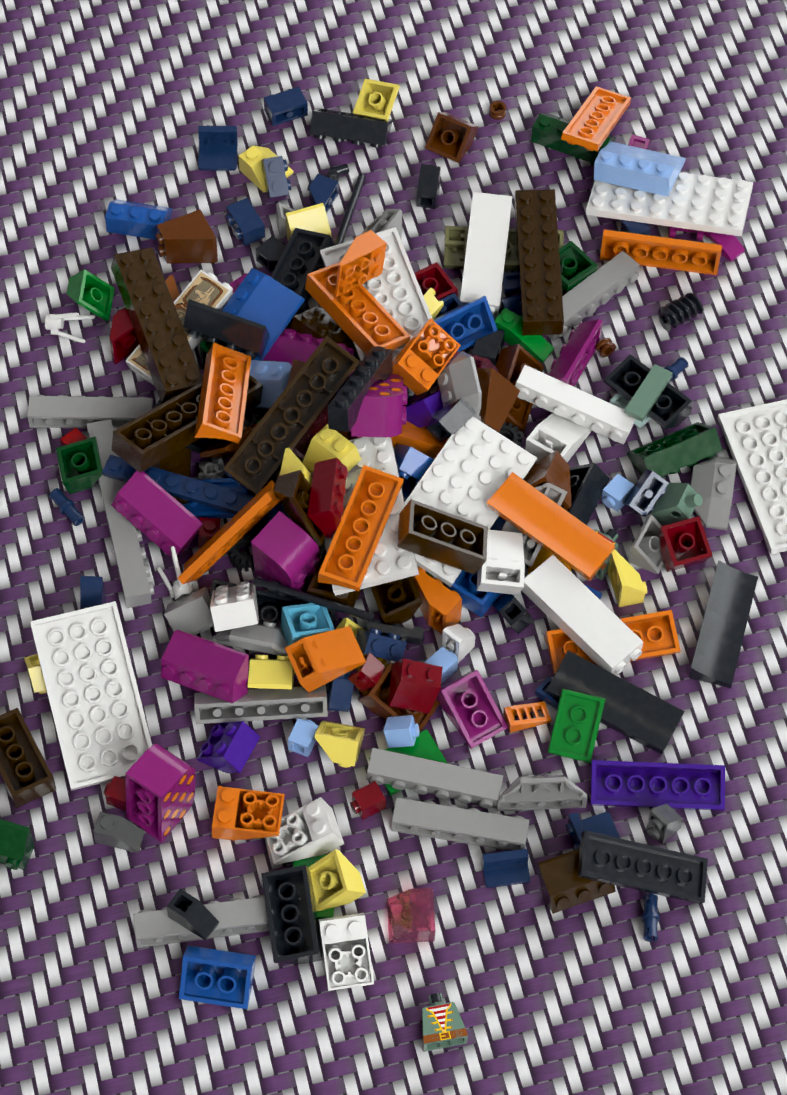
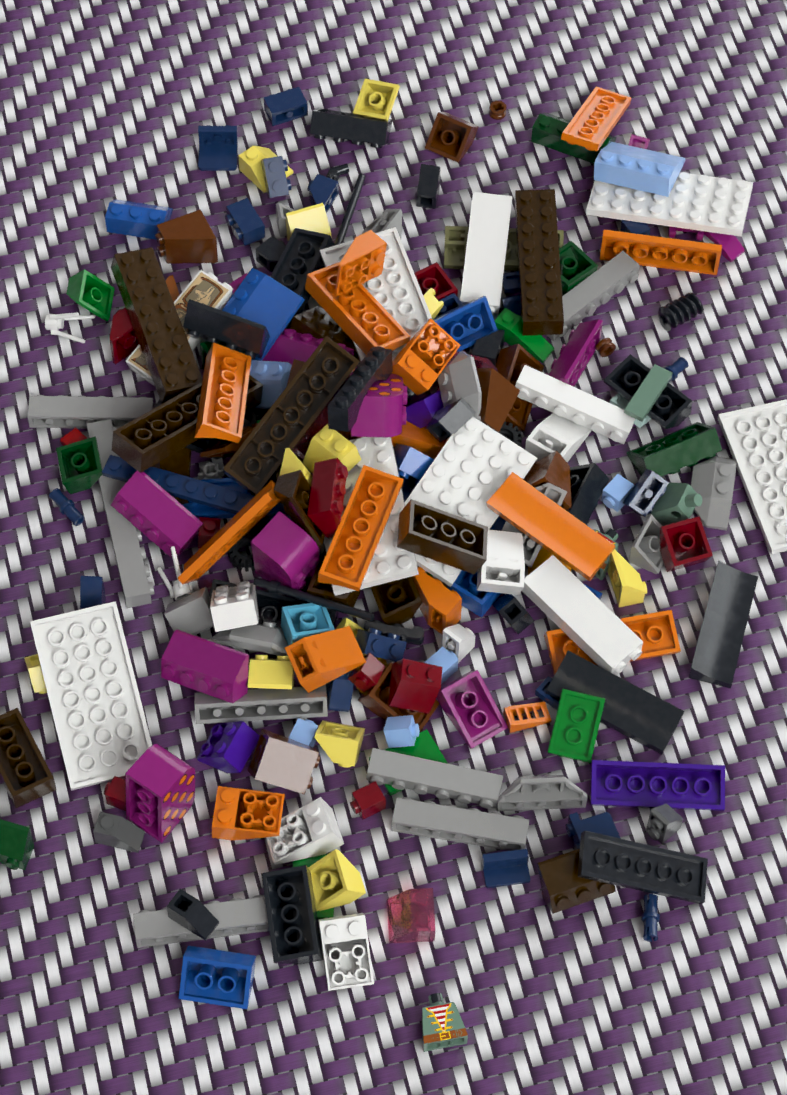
(283, 762): none -> slope

